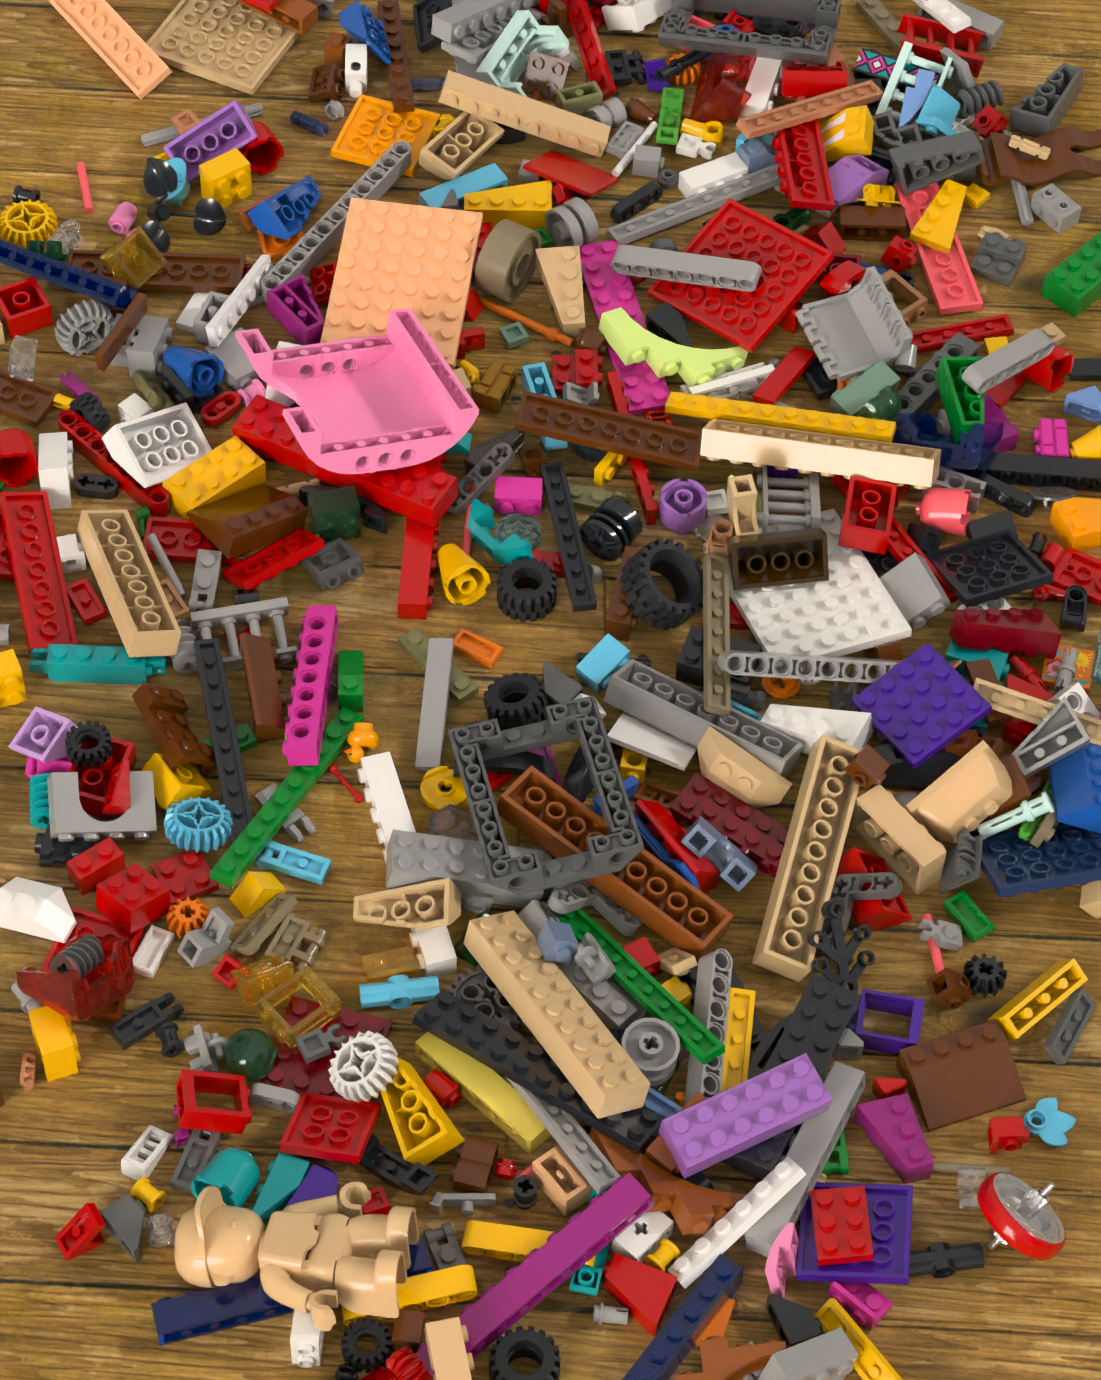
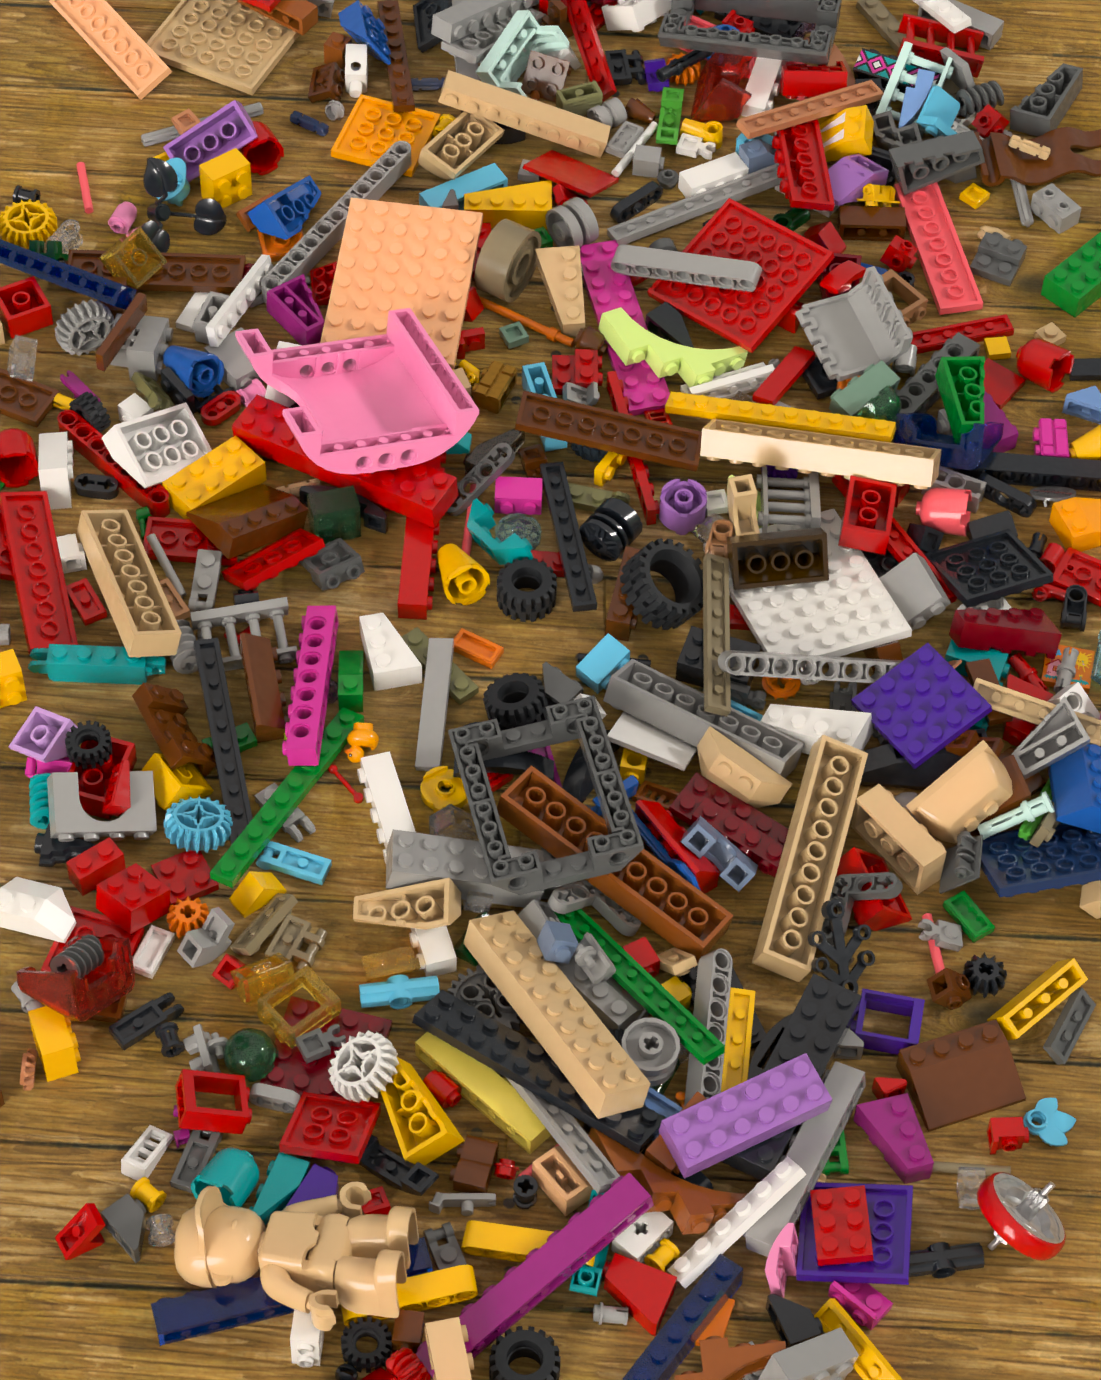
(387, 654): none -> white wedge
(867, 767): reddish brown brick -> none
(941, 218): yellow wing -> none
(1008, 361): light grey beam -> none

